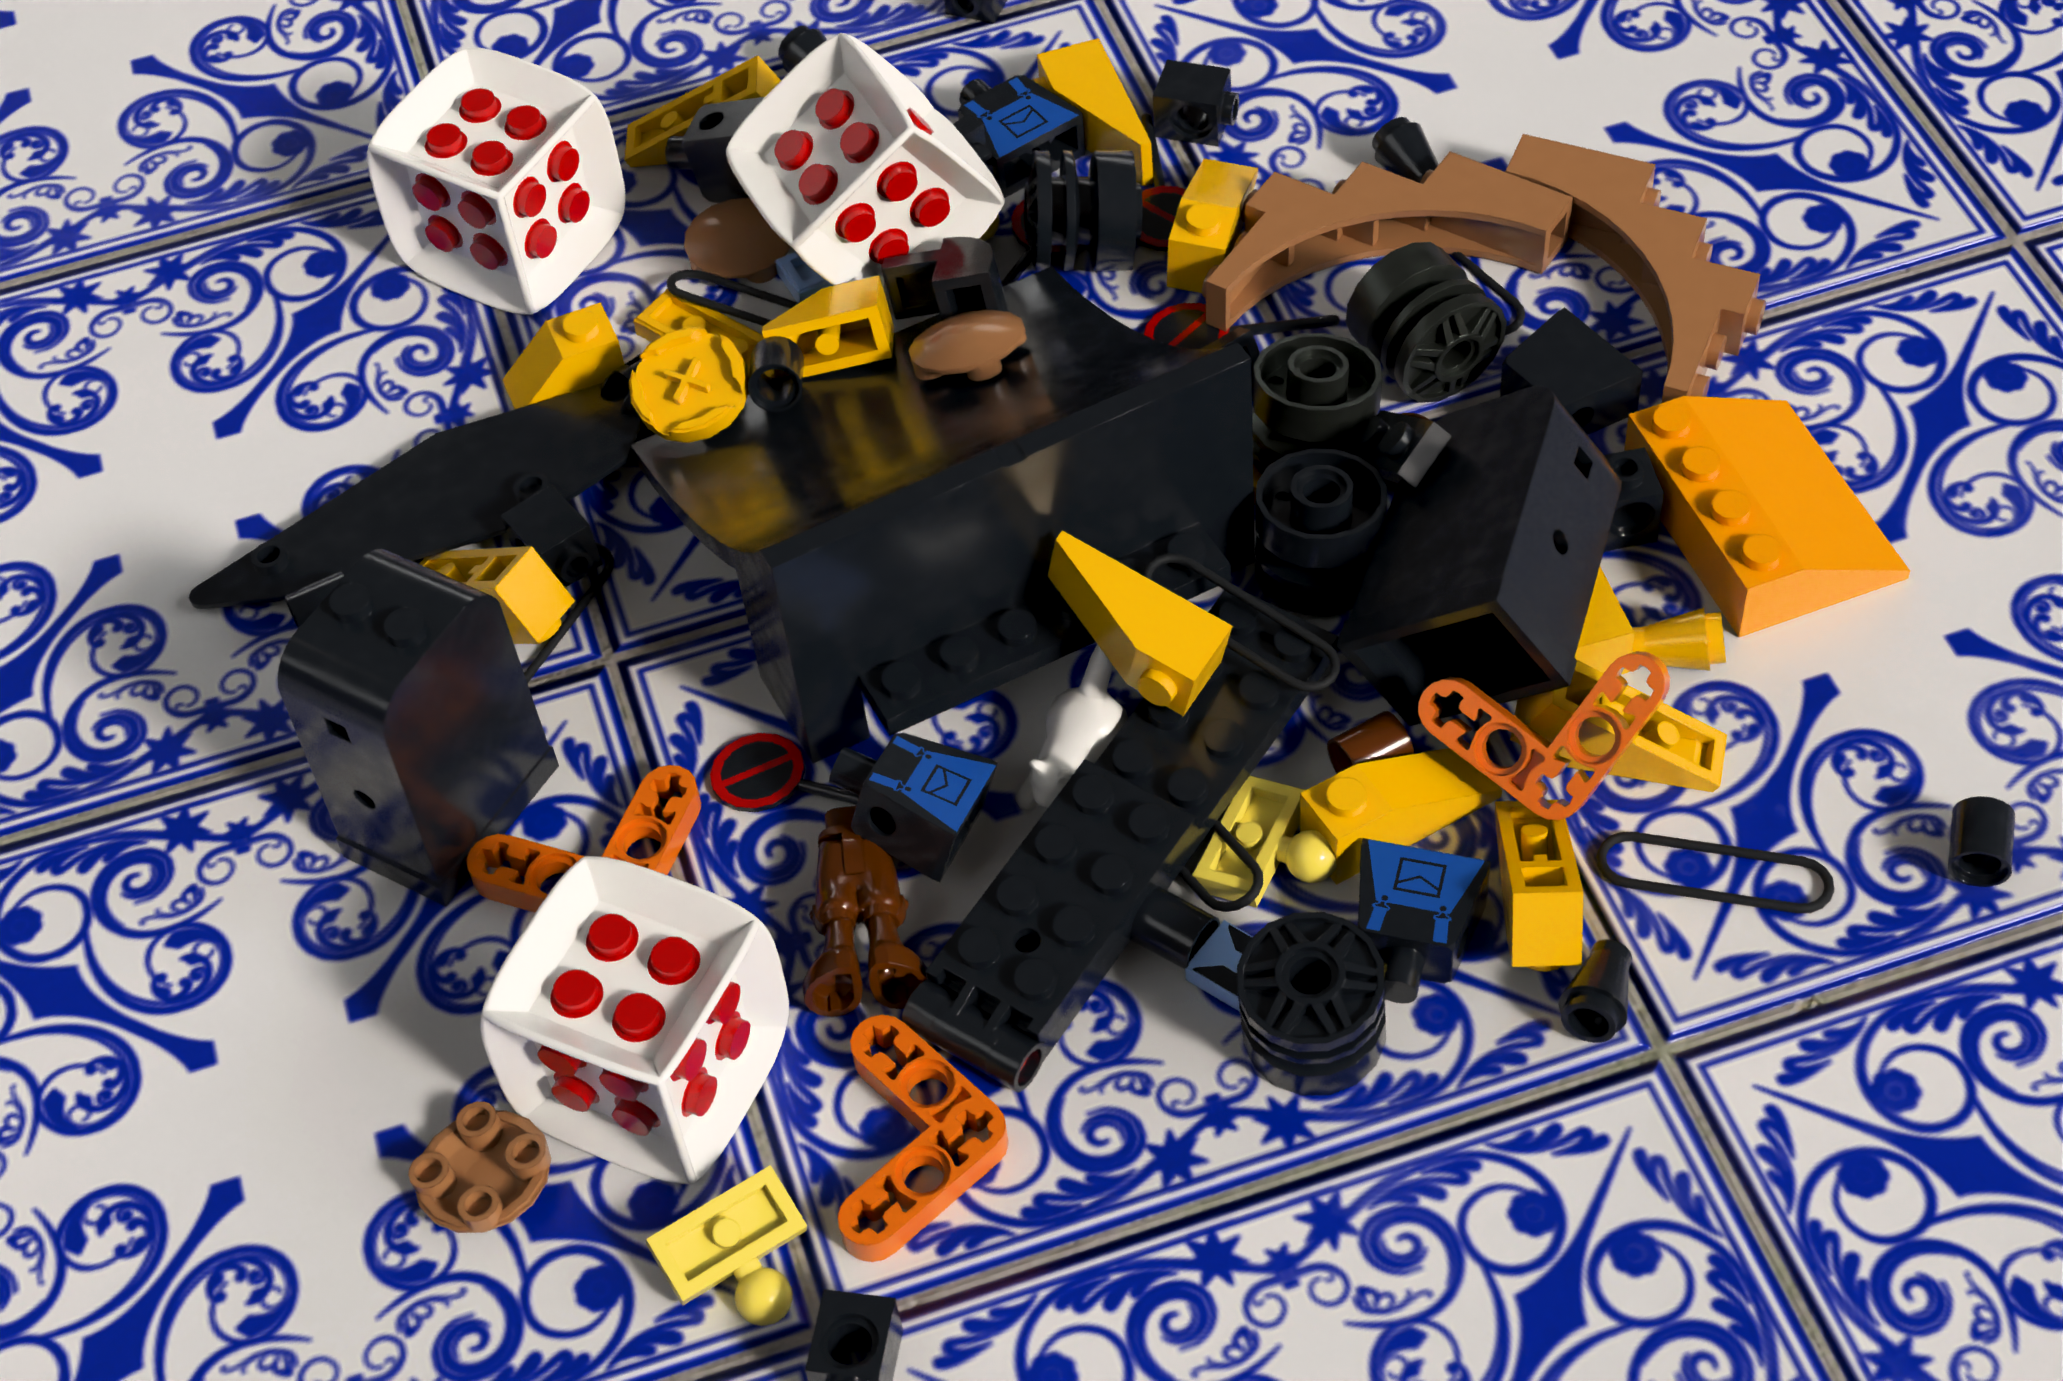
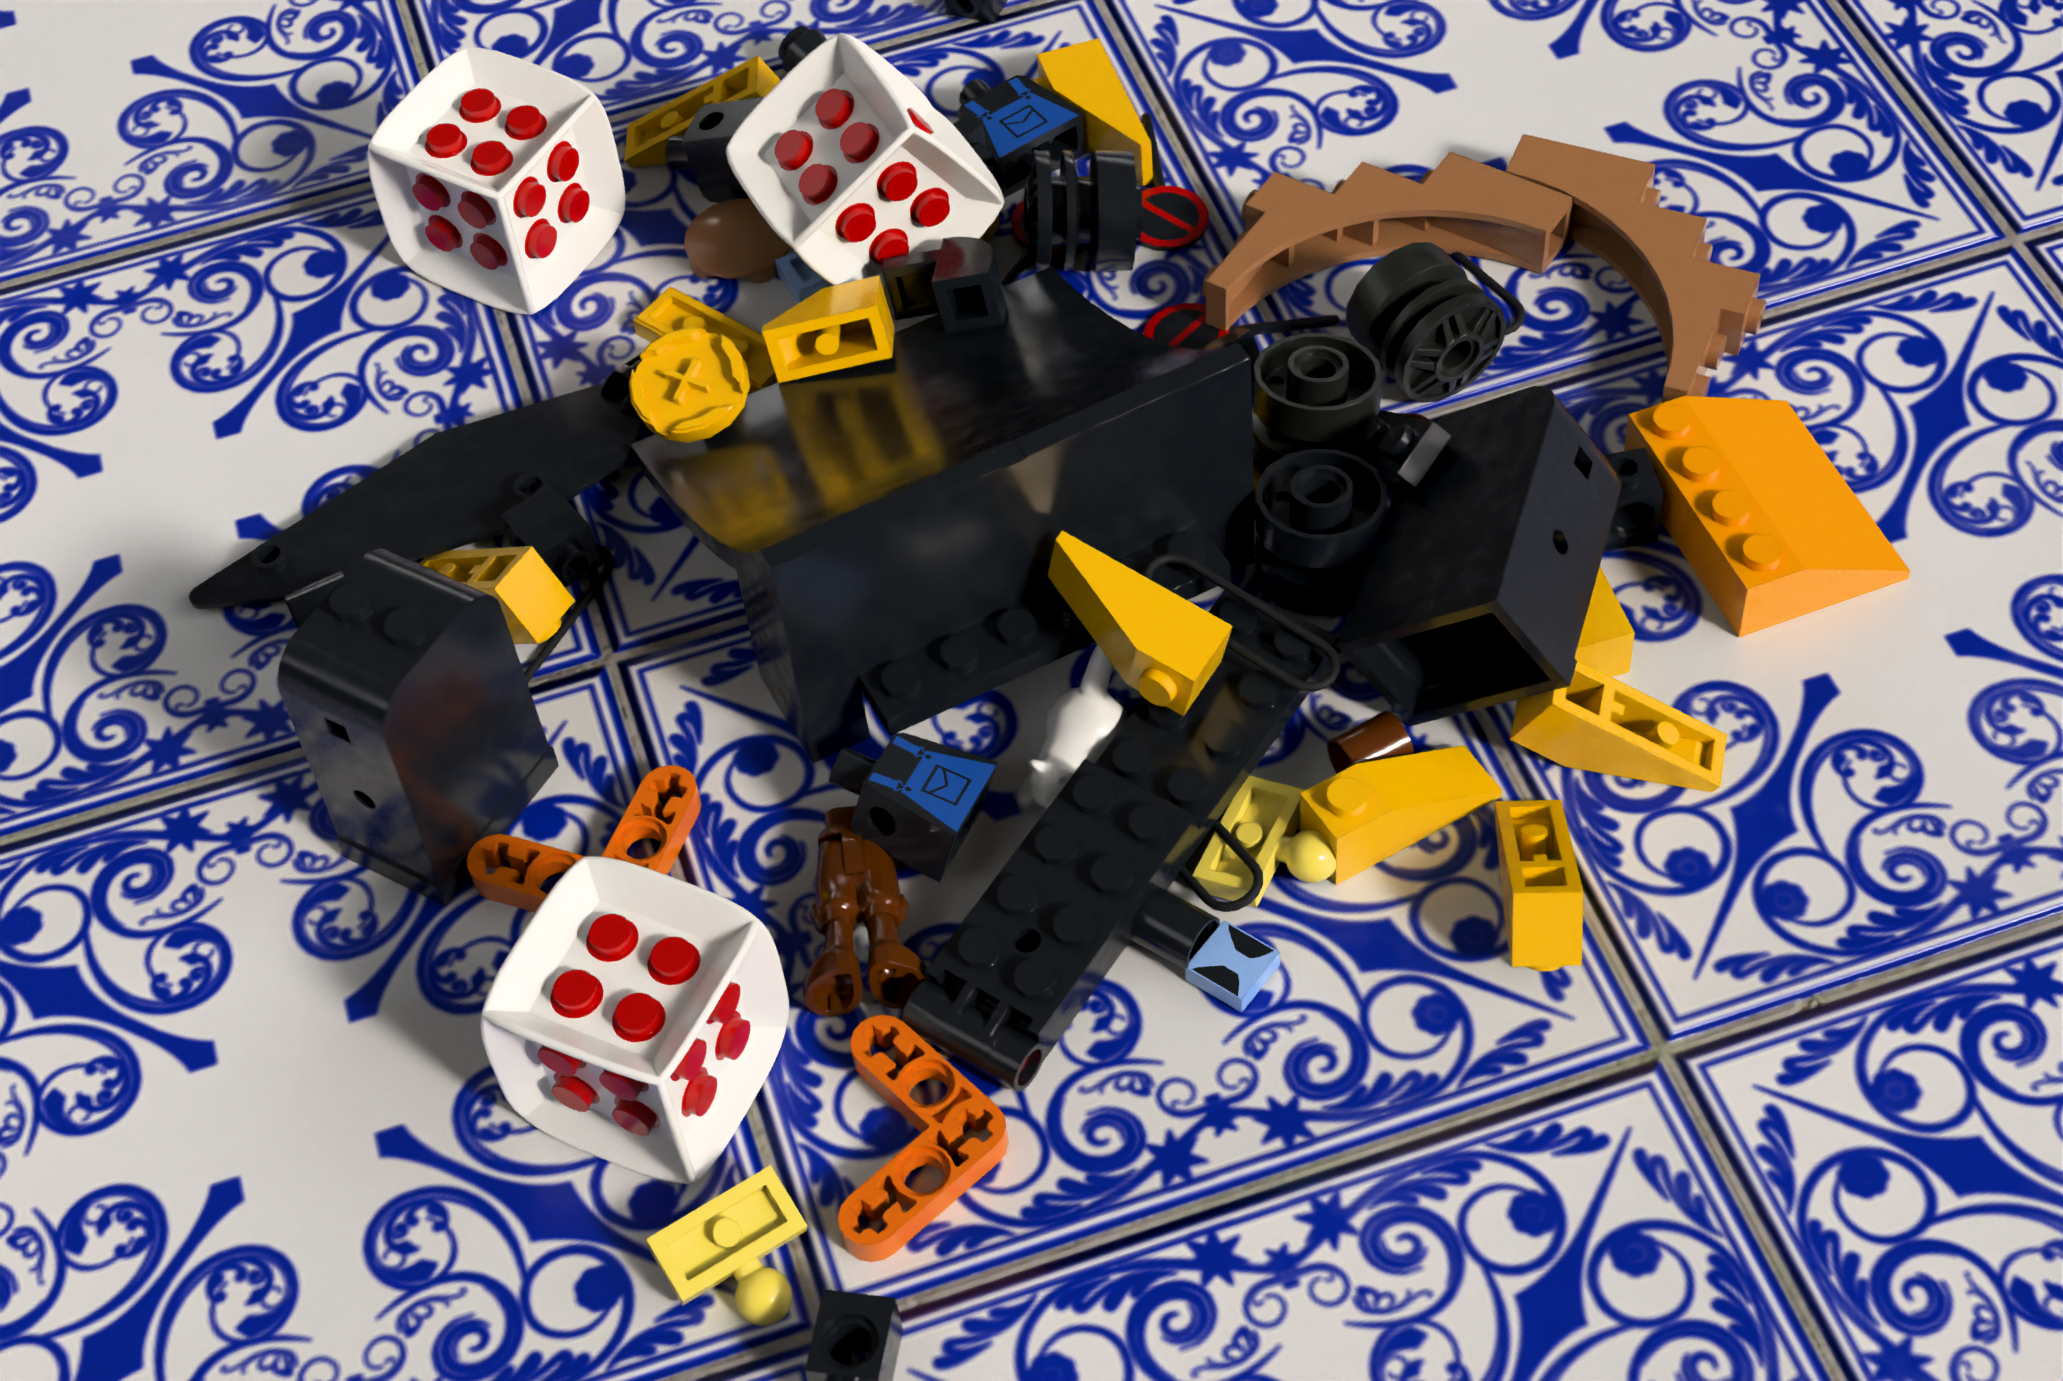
(481, 1170): medium nougat dish -> none
(564, 357): yellow slope -> none
(729, 284): black piece -> none
(763, 773): piece -> none
(773, 393): black beam -> none
(967, 344): medium nougat dish -> none
(1194, 103): black brick -> none
(1207, 222): yellow slope -> none
(1312, 1003): black wheel -> none
(1404, 149): black cone -> none
(1419, 912): torso -> none
(1537, 754): orange beam -> none
(1579, 368): black torso -> none
(1597, 996): black cone -> none
(1684, 640): yellow cone -> none
(1711, 895): black piece -> none
(1981, 841): black beam -> none

